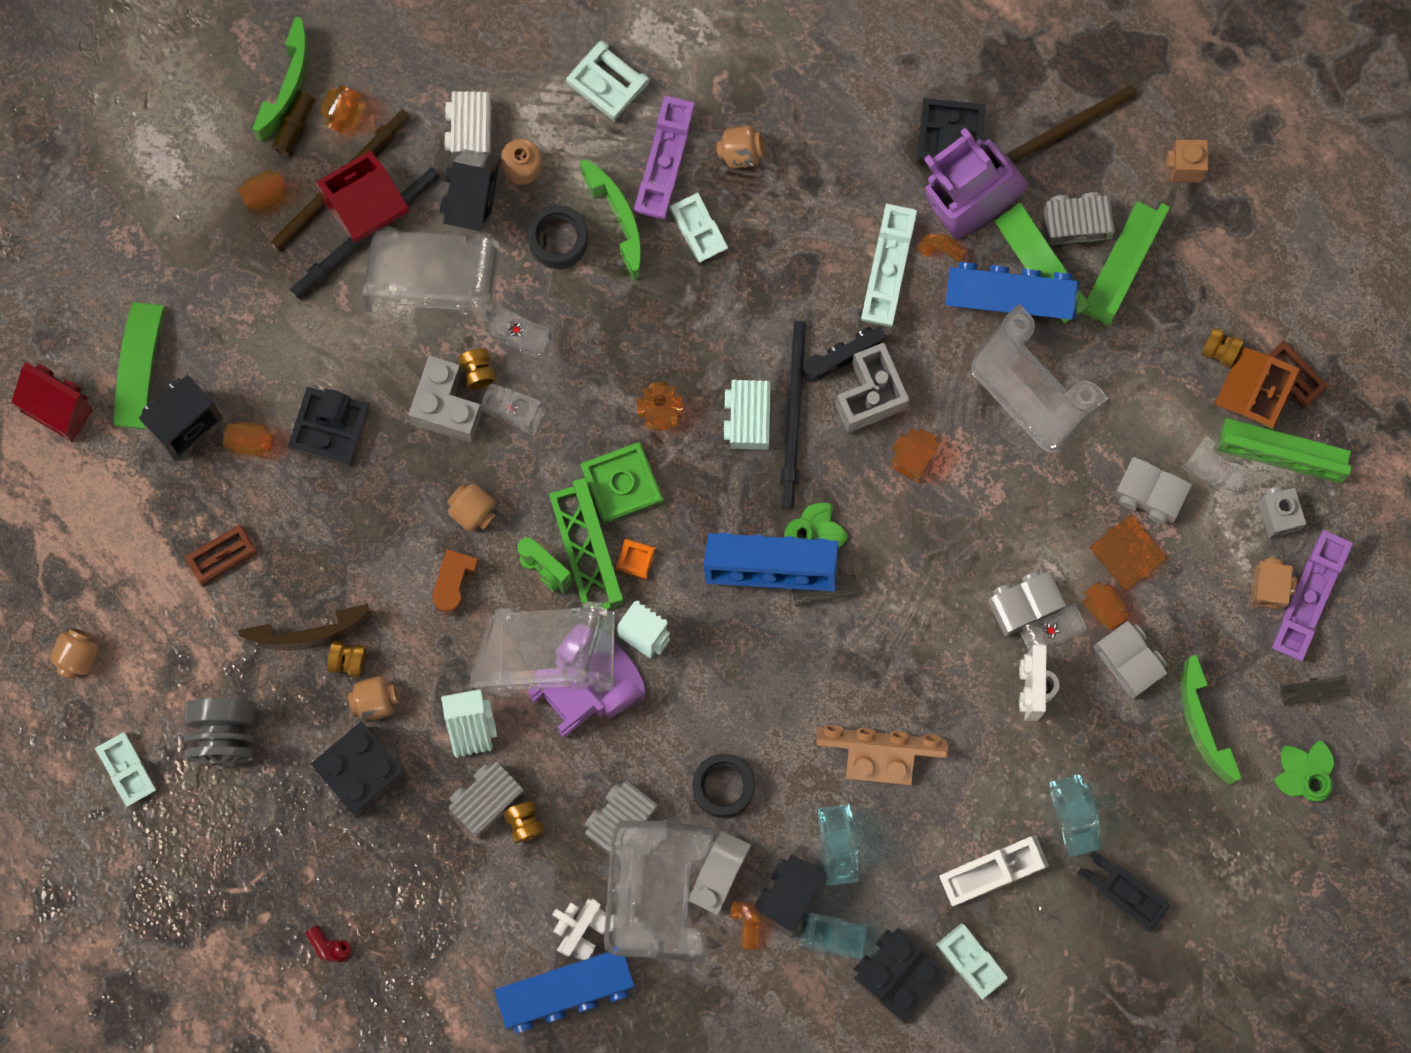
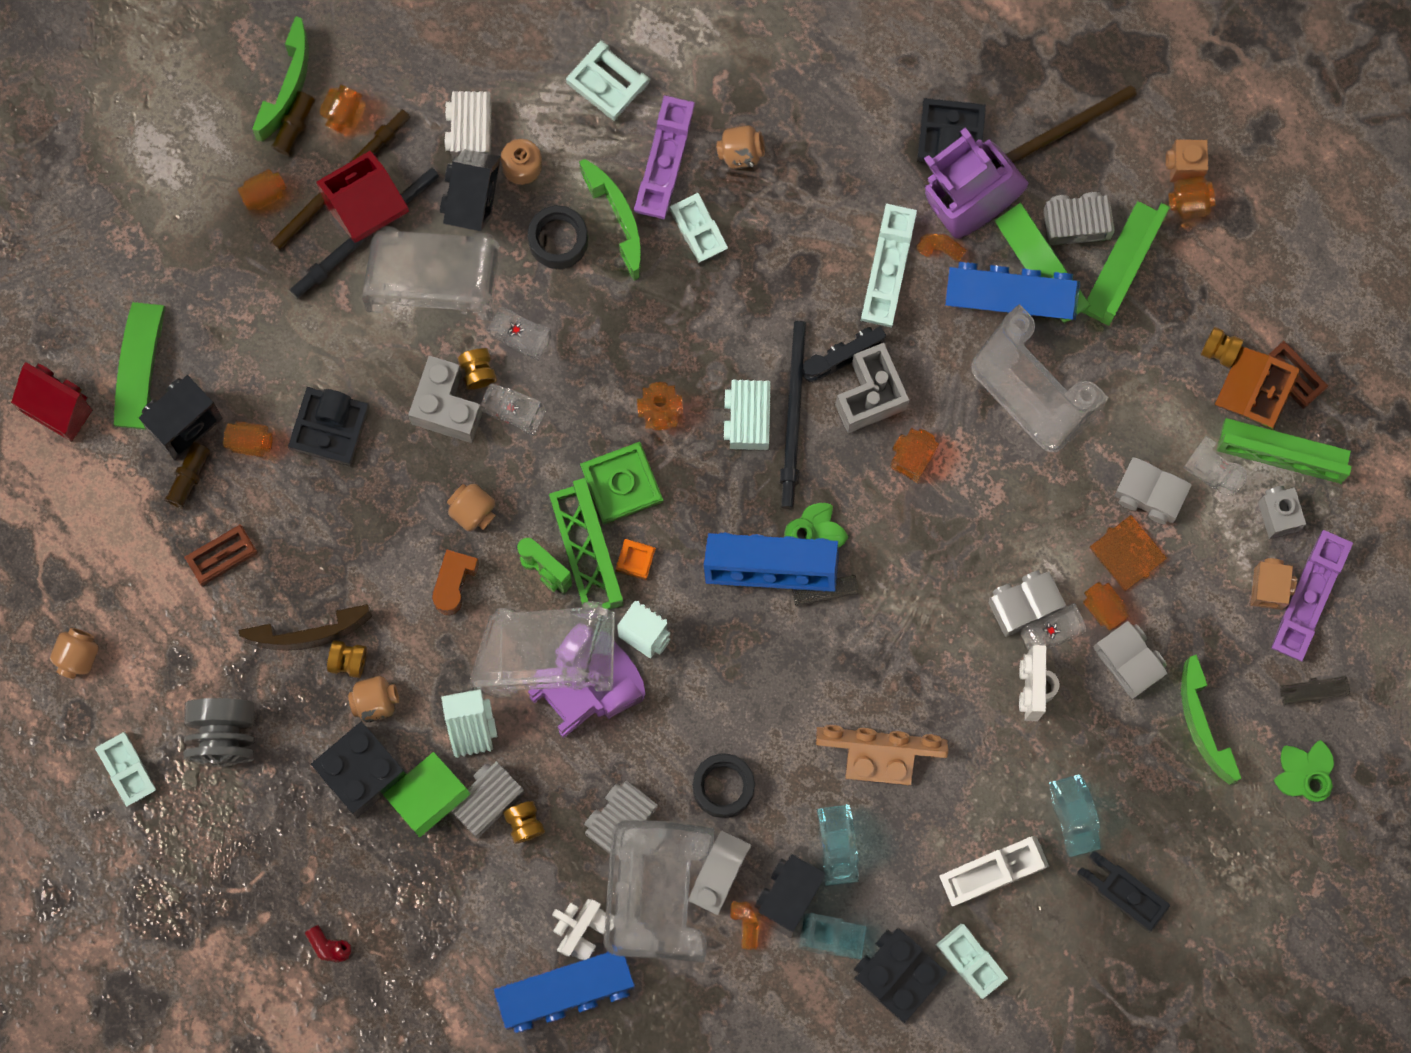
(187, 475): none -> dark brown pin
(426, 794): none -> bright green tile
(1192, 197): none -> clear orange head

